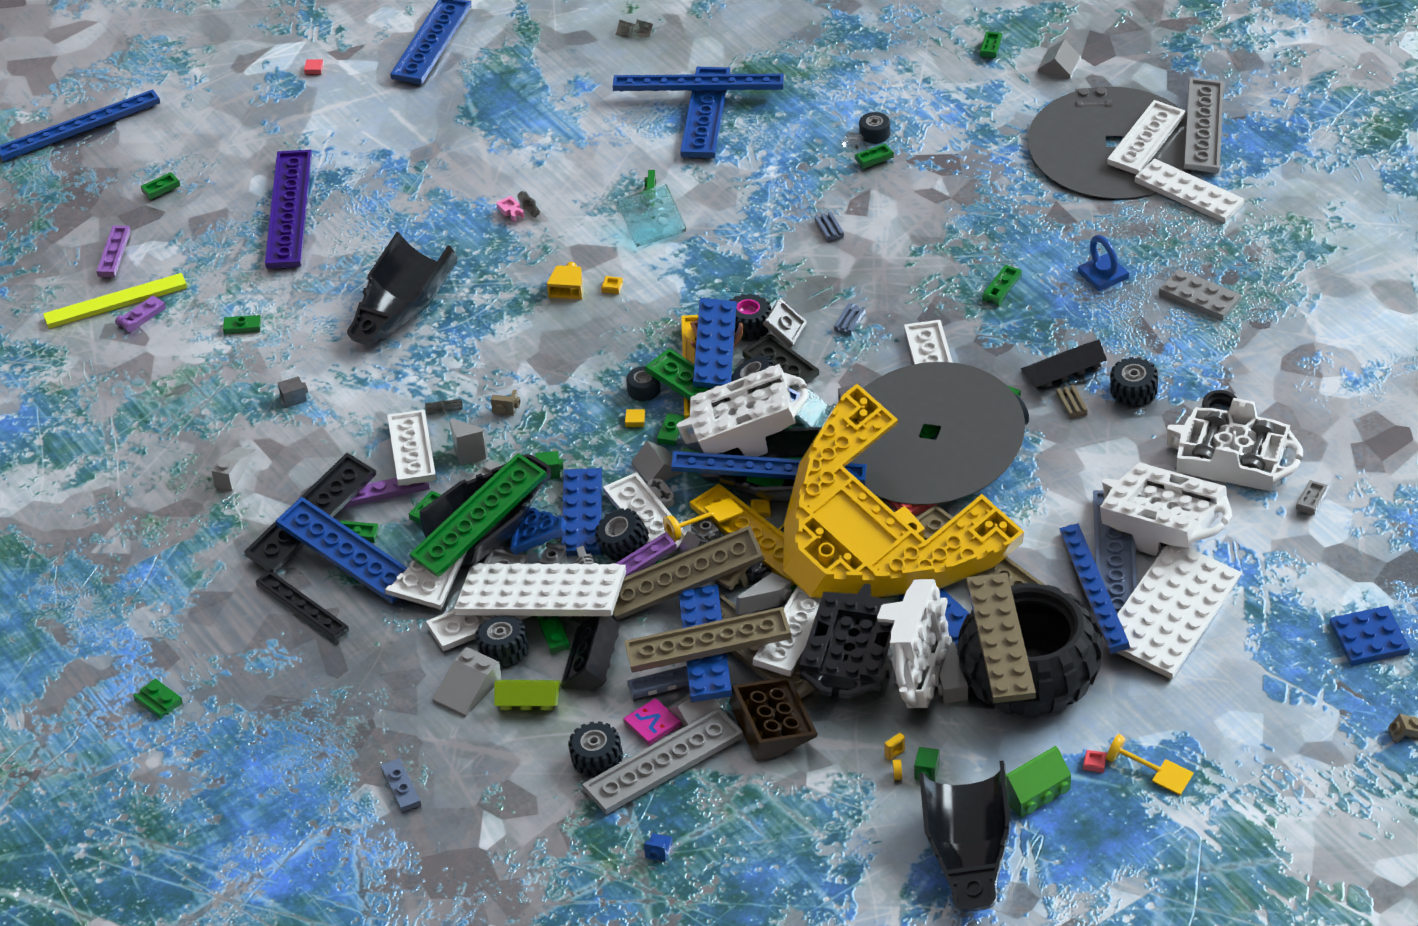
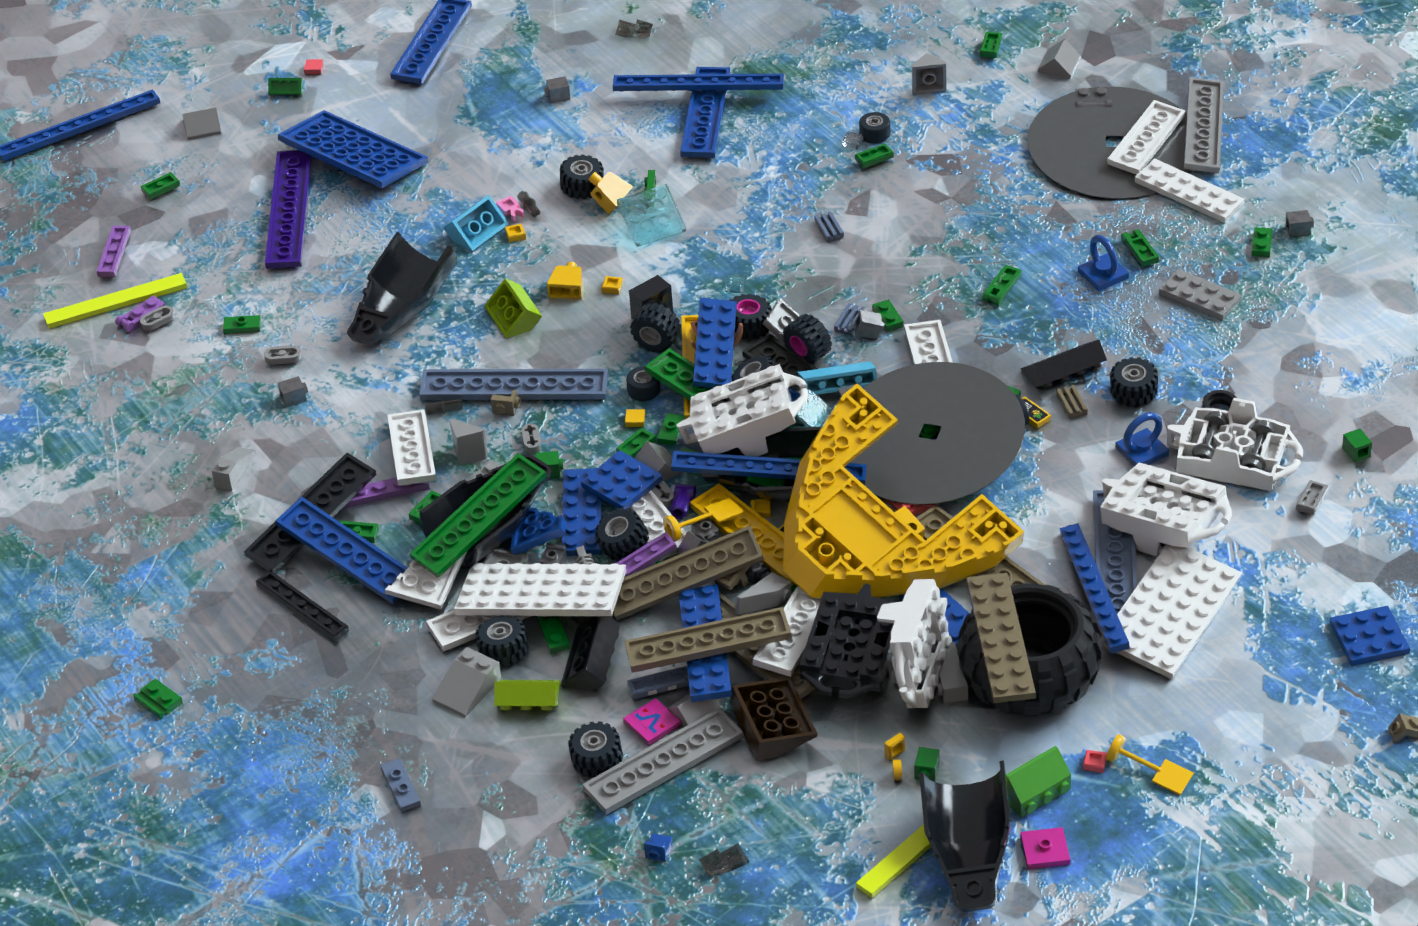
(157, 318): none -> light grey plate
(201, 123): none -> light grey slope
(282, 355): none -> light grey plate
(285, 86): none -> green plate
(353, 148): none -> blue plate
(476, 224): none -> medium azure slope
(512, 309): none -> lime slope
(515, 233): none -> yellow tile
(529, 383): none -> sand blue plate
(535, 438): none -> light grey beam
(557, 89): none -> flat silver brick
(575, 175): none -> black wheel
(608, 190): none -> torso
(621, 480): none -> blue plate
(636, 442): none -> green plate
(651, 291): none -> black brick
(655, 327): none -> black wheel
(682, 496): none -> dark purple piece
(726, 861): none -> clear smoke slope
(807, 338): none -> black wheel
(831, 378): none -> medium azure brick
(868, 324): none -> flat silver brick
(888, 314): none -> green plate
(894, 863): none -> neon yellow tile
(929, 75): none -> light grey slope
(1037, 415): none -> tile
(1045, 848): none -> dark pink plate
(1140, 247): none -> green plate
(1144, 445): none -> blue tile
(1262, 241): none -> green plate
(1298, 223): none -> flat silver brick
(1357, 445): none -> green brick

